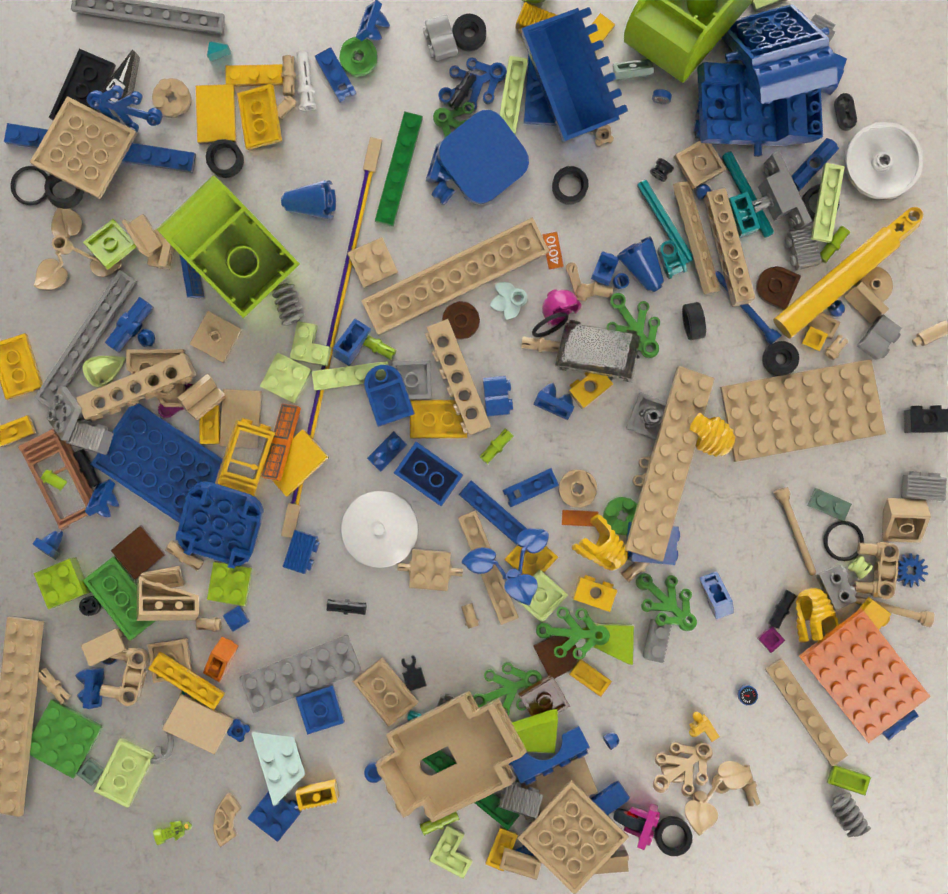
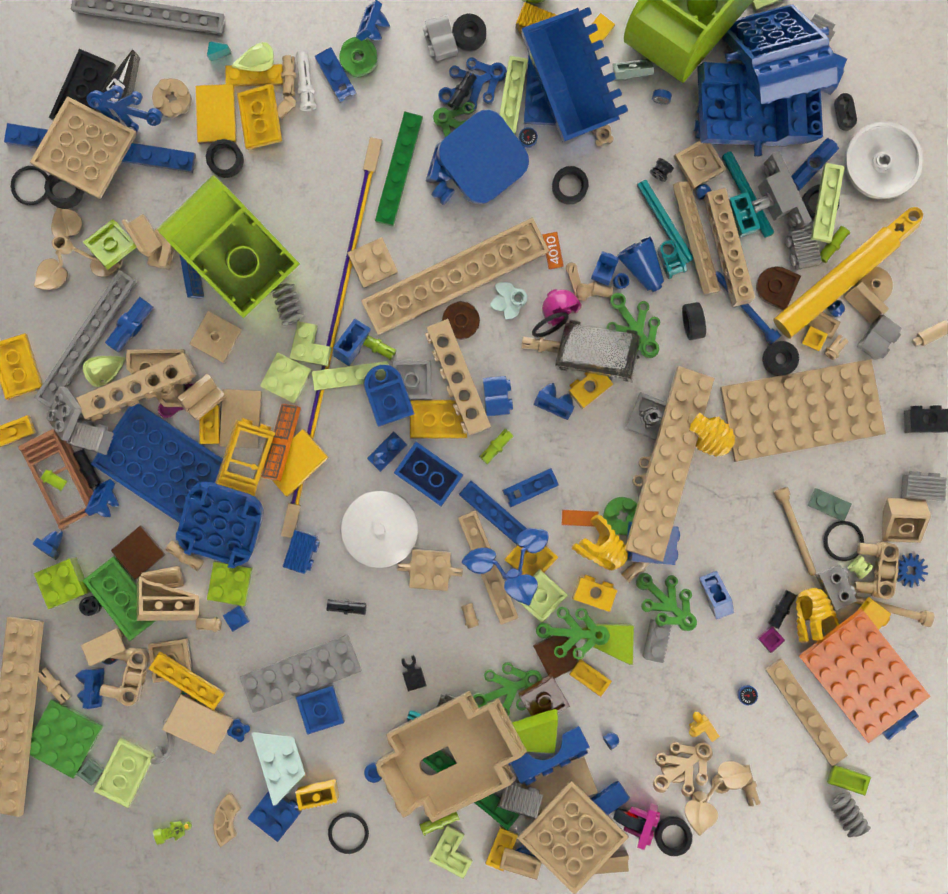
(146, 338): blue plate -> none
(220, 659): orange slope -> none
(256, 58): none -> yellowish green piece
(311, 200): blue cone -> none
(352, 850): none -> black tyre
(385, 691): tan tile -> none
(528, 137): none -> black tile
(588, 491): tan plate -> none

